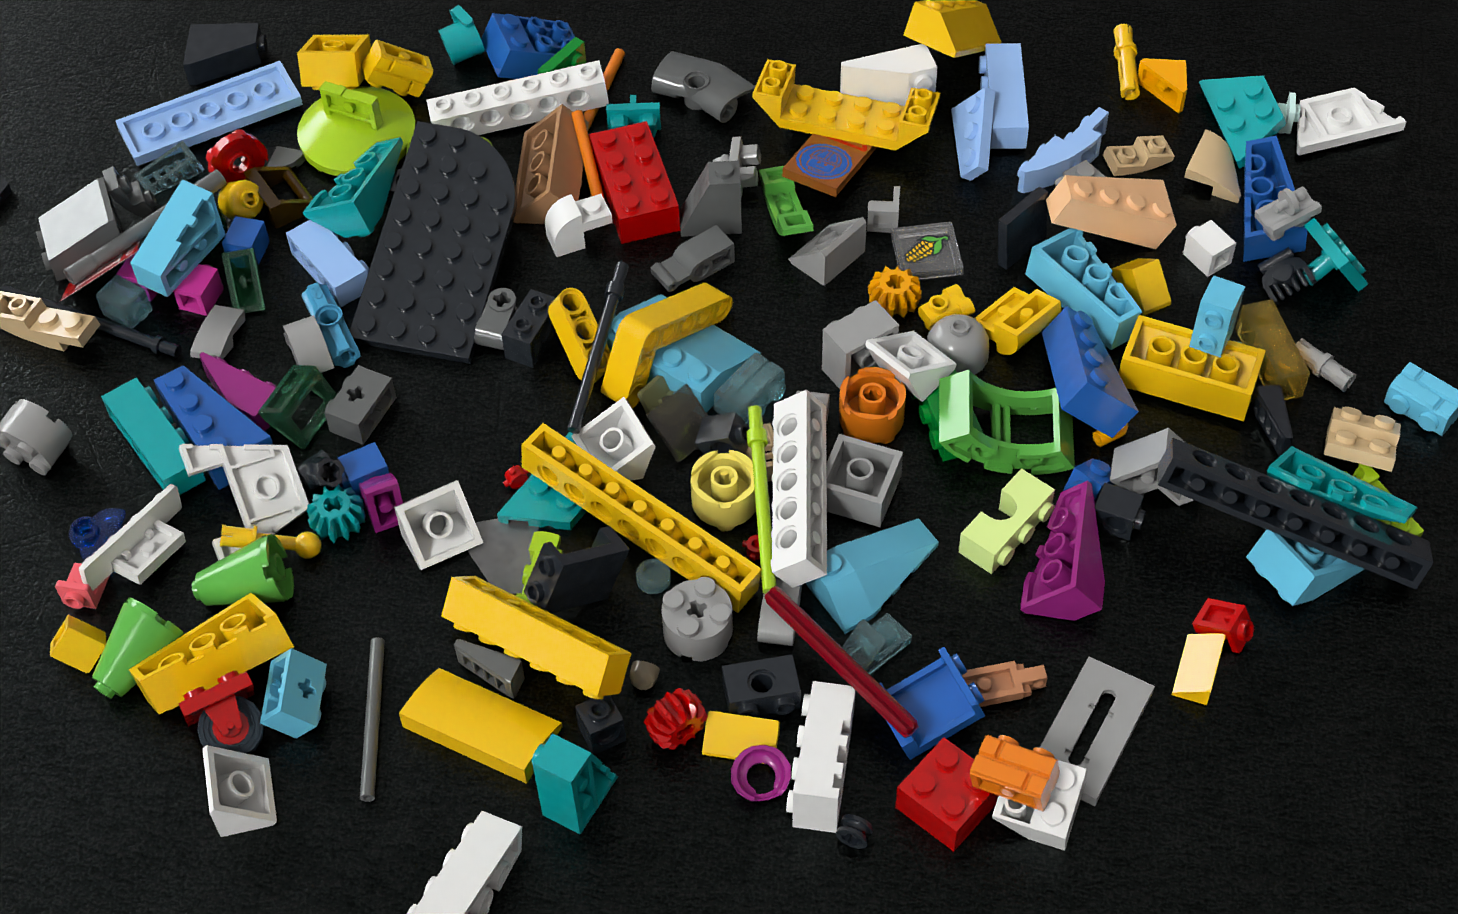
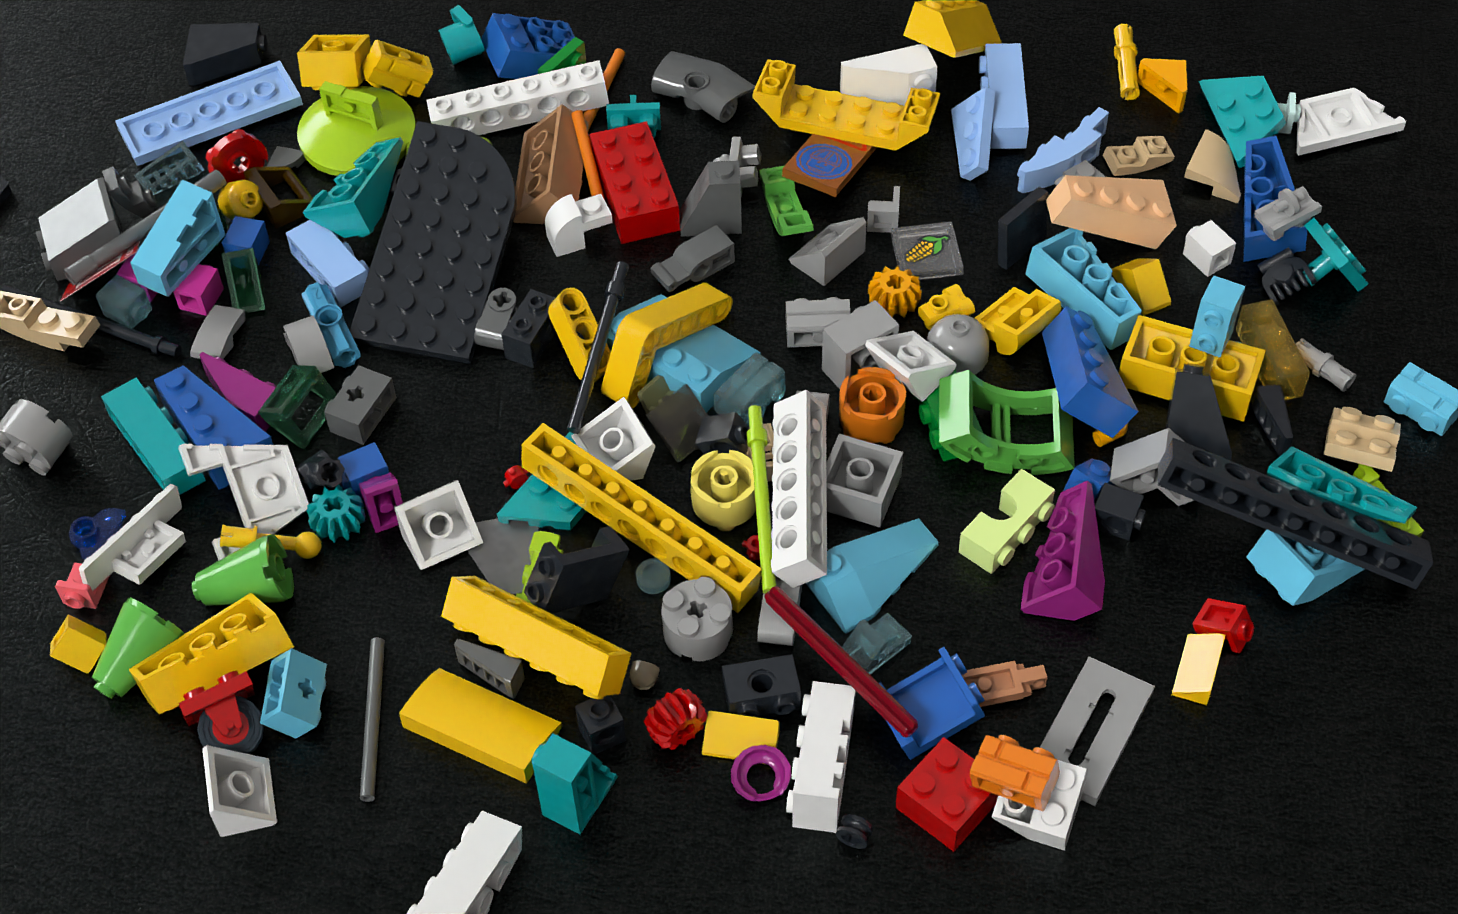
(808, 319): none -> light grey brick
(1196, 412): none -> black slope

